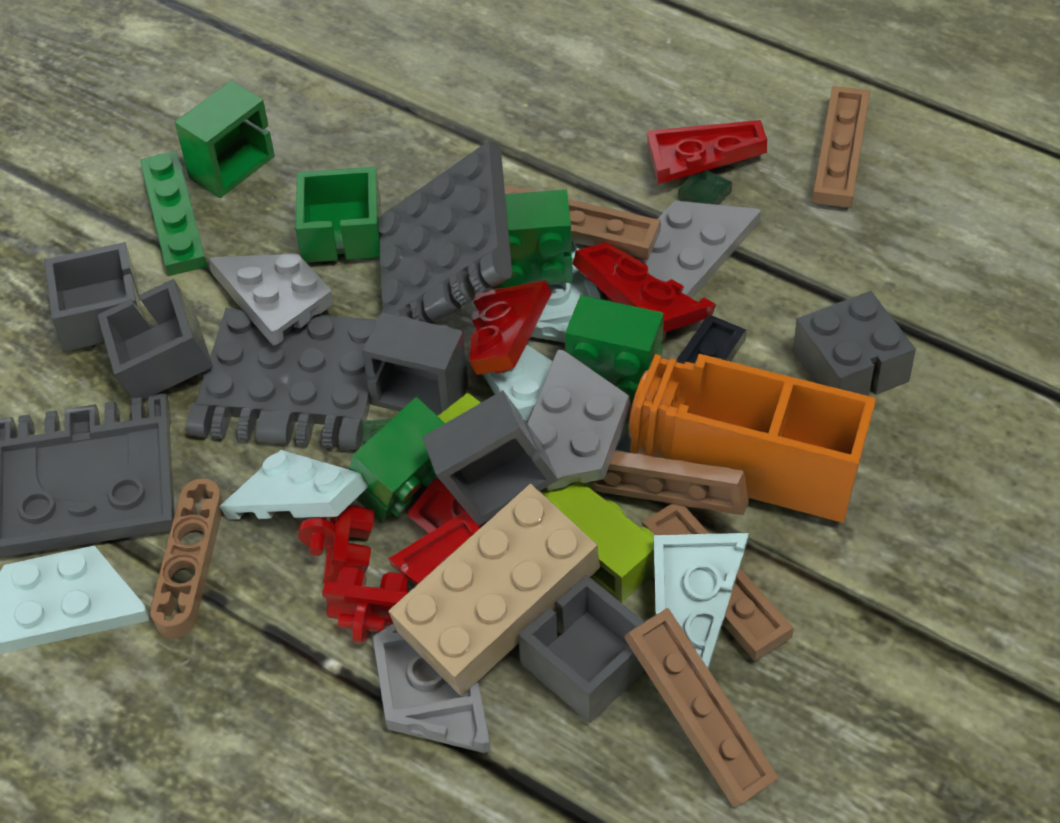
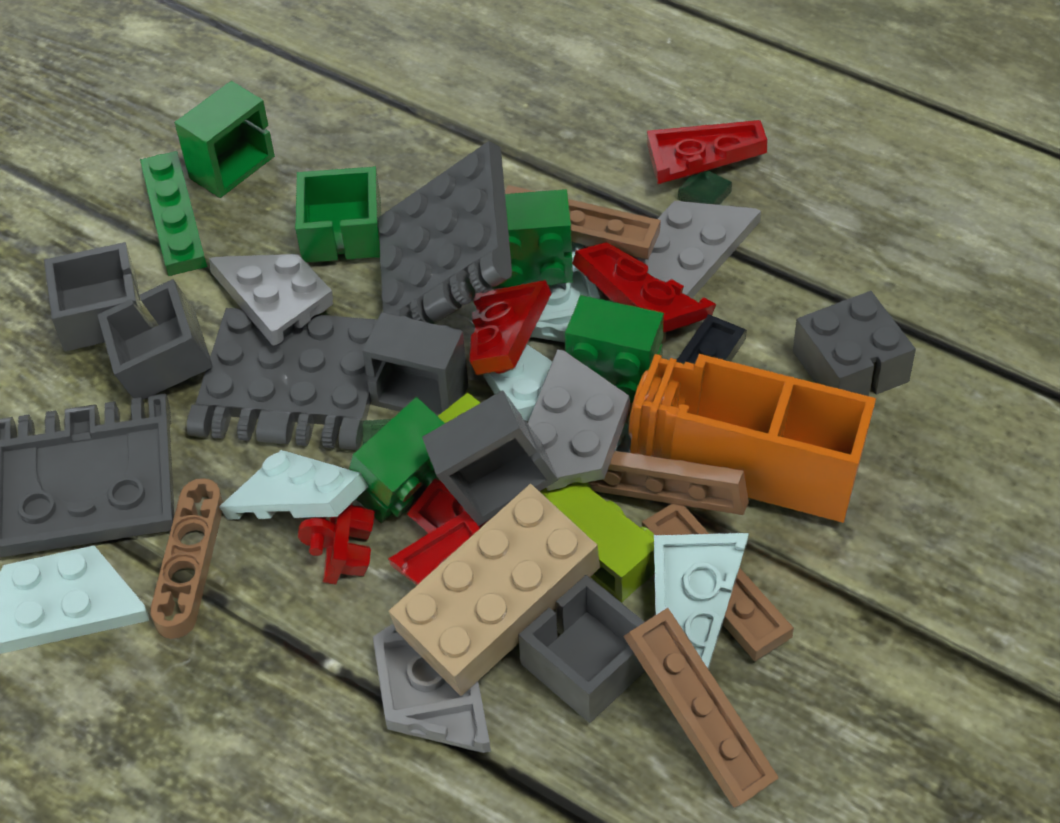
(362, 606): red hips -> none
(841, 147): medium nougat plate -> none

